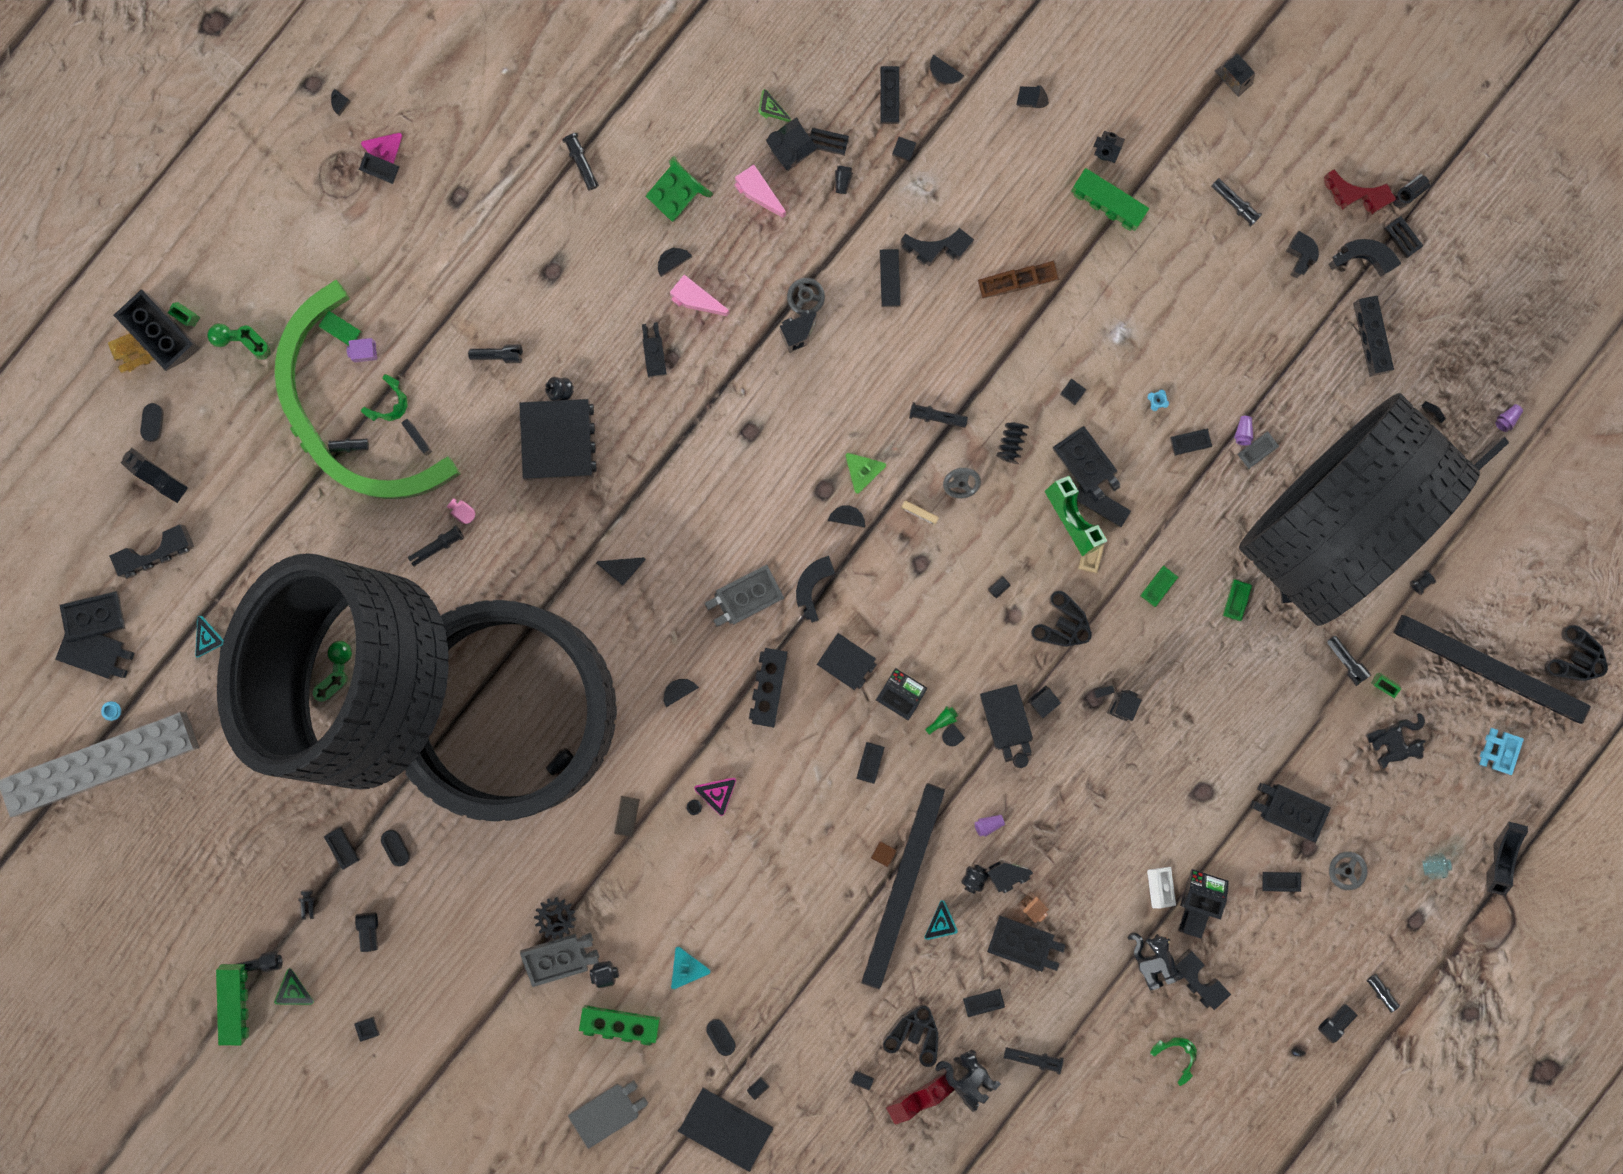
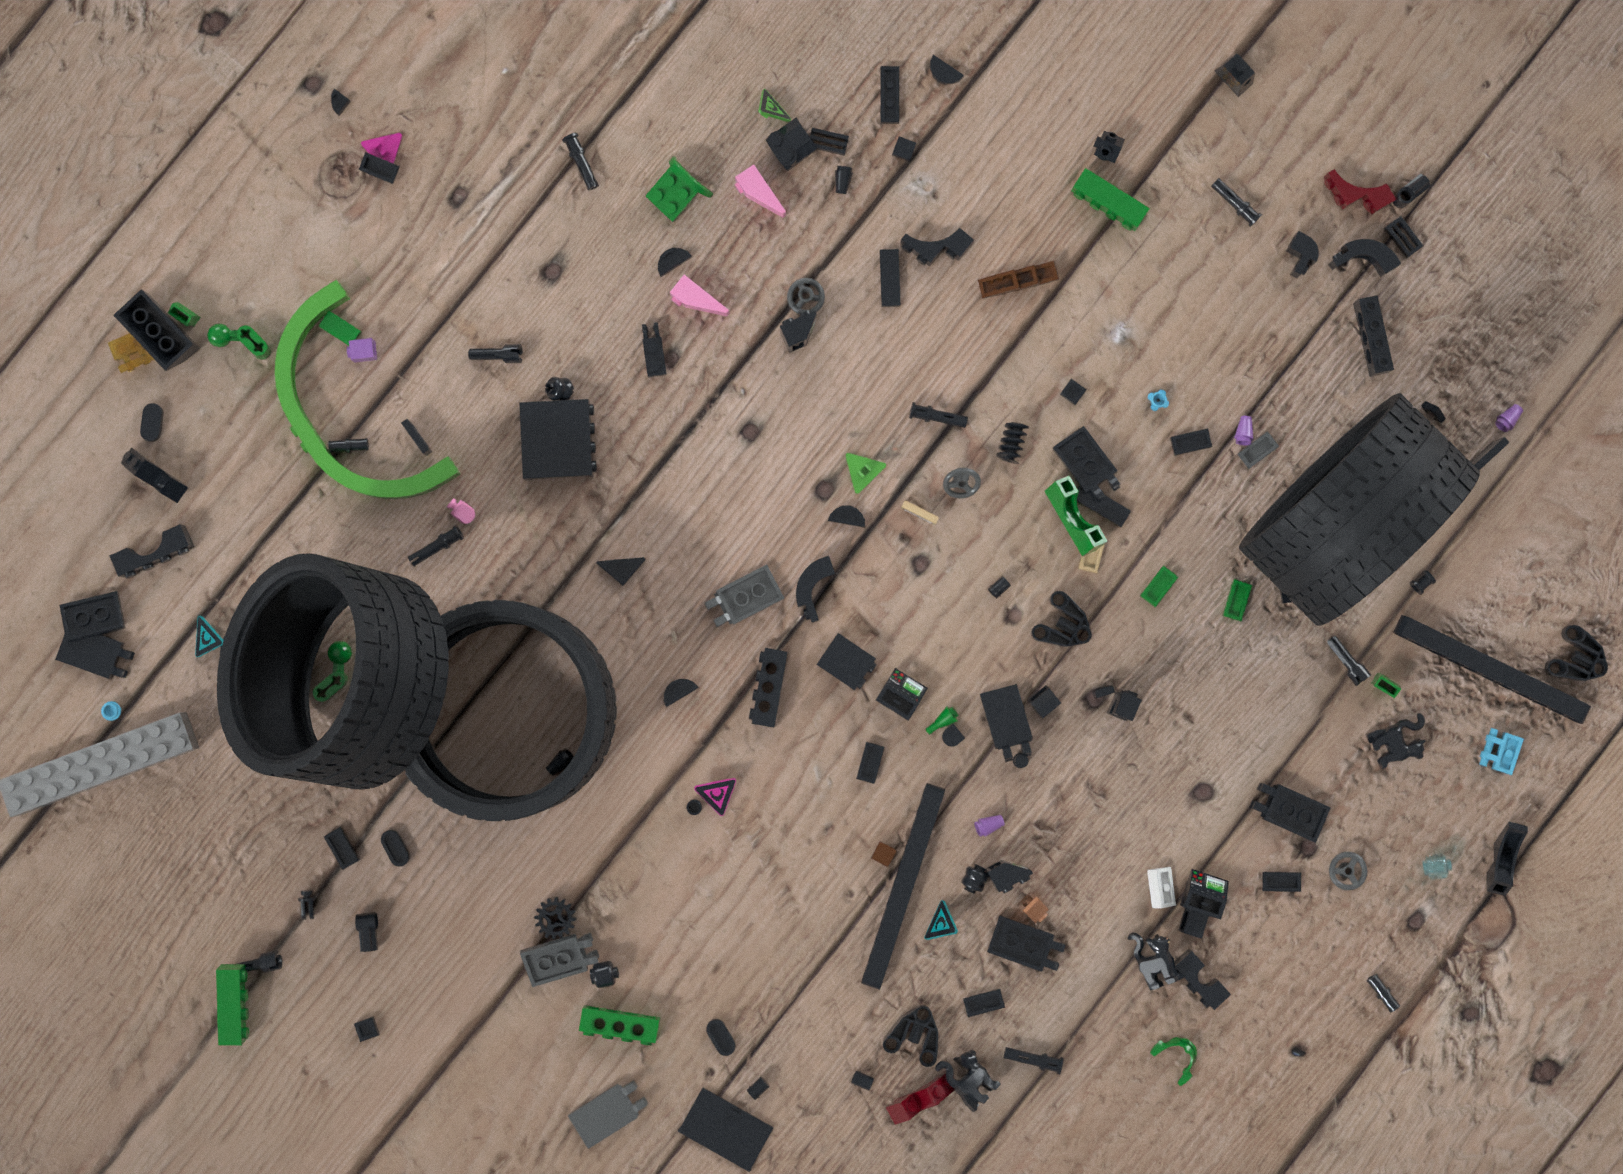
(292, 991): black piece -> none
(399, 409): green helmet -> none
(627, 816): clear smoke tile -> none
(686, 969): teal piece -> none
(1032, 97): black tile -> none
(1334, 1027): black piece -> none

